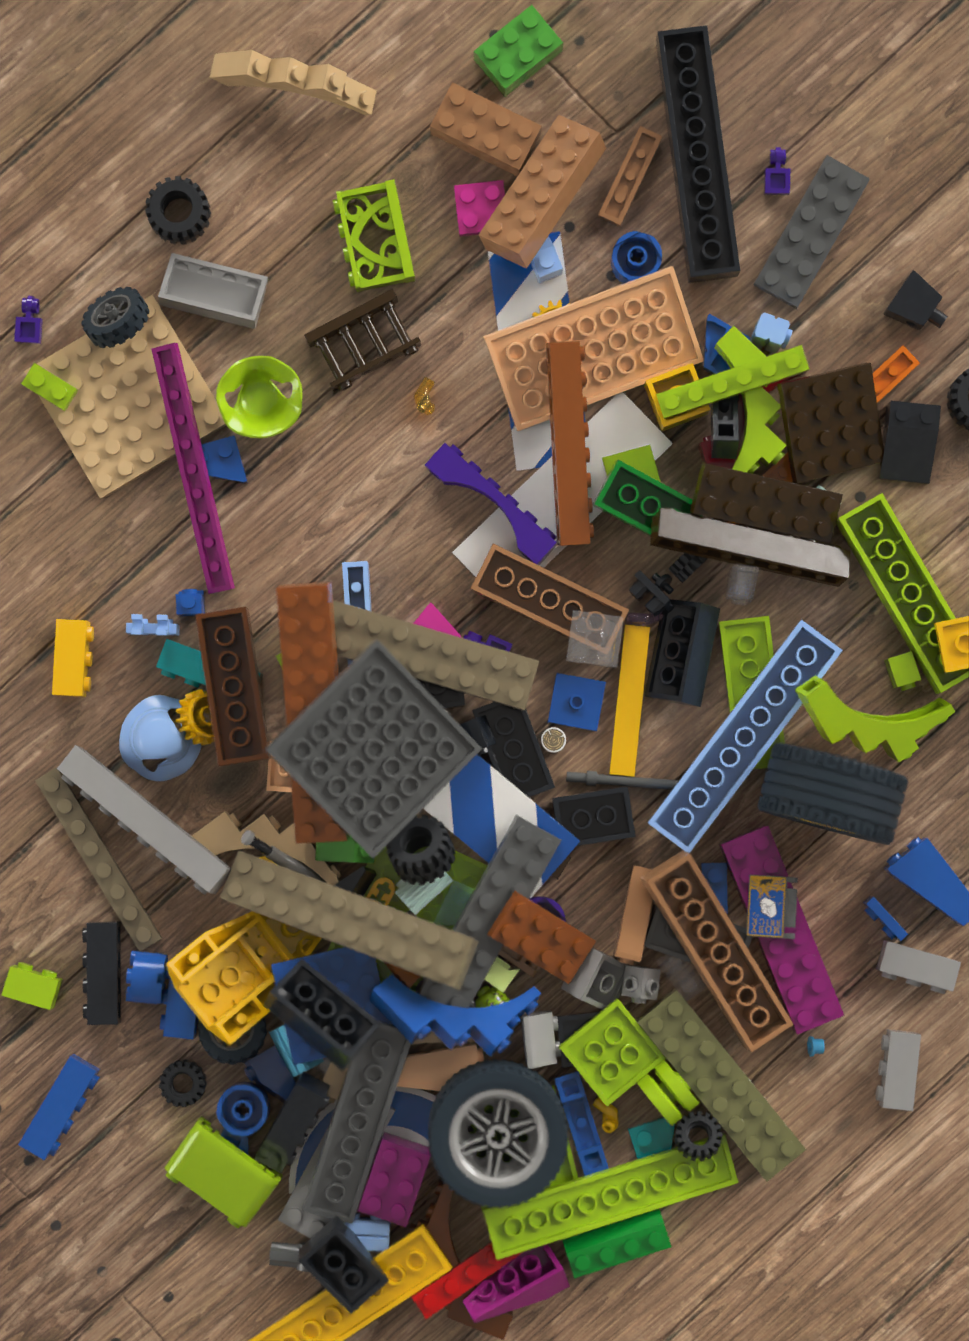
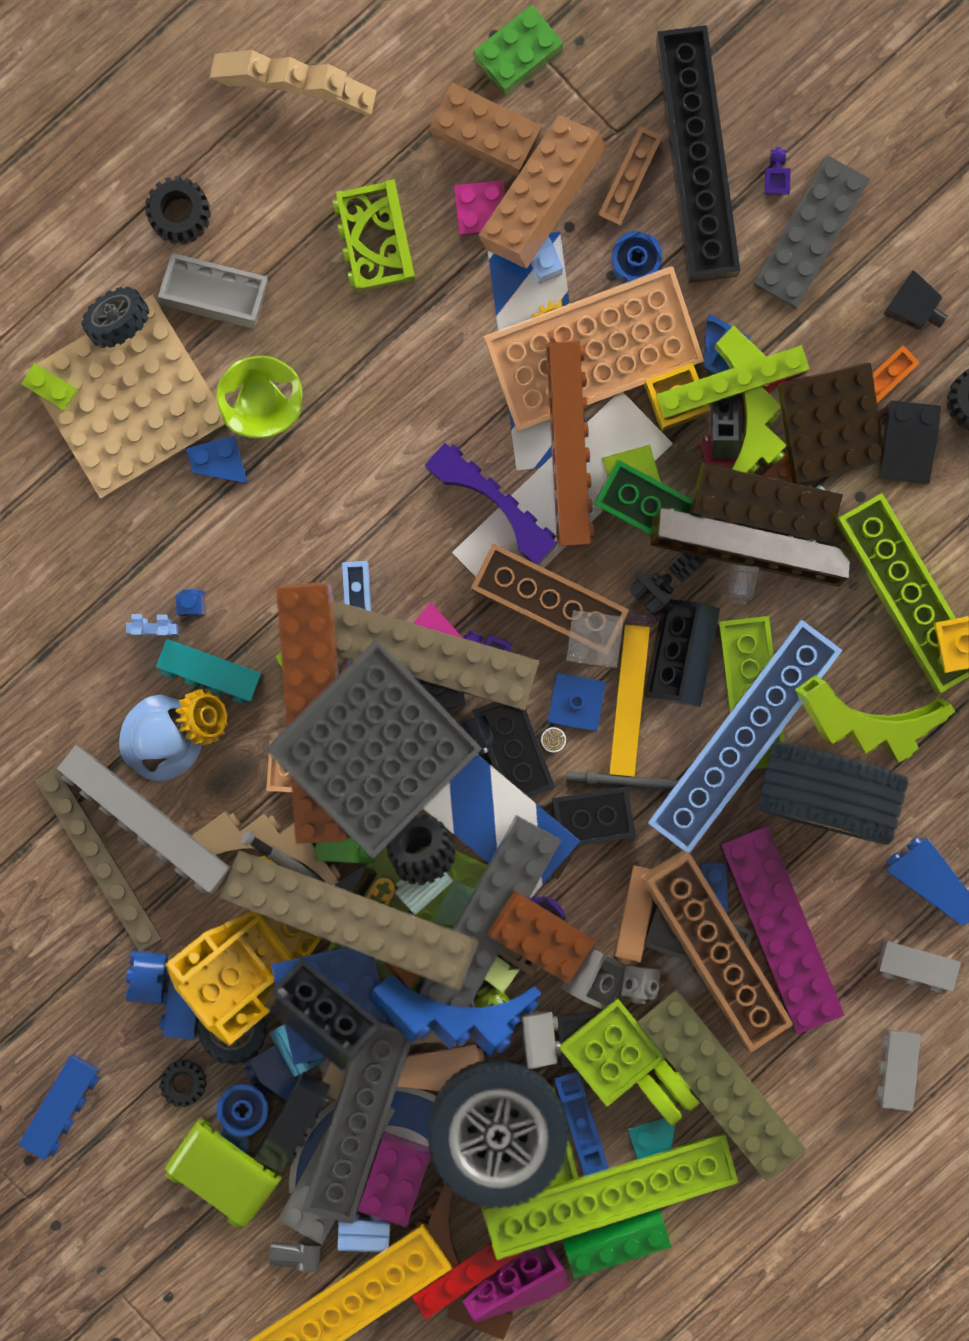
(29, 328): dark purple plate -> none
(32, 986): lime brick -> none
(72, 658): yellow brick -> none
(103, 973): black brick -> none
(193, 468): magenta plate -> none
(233, 686): reddish brown brick -> none
(342, 326): dark brown fence -> none
(342, 1264): black slope -> none
(422, 397): clear yellow arm -> none
(609, 1115): yellow arm -> none
(698, 1121): black tyre -> none
(771, 333): light blue brick -> none
(771, 906): piece -> none
(815, 1046): dark azure piece -> none
(891, 926): blue plate -> none
(903, 671): lime brick -> none

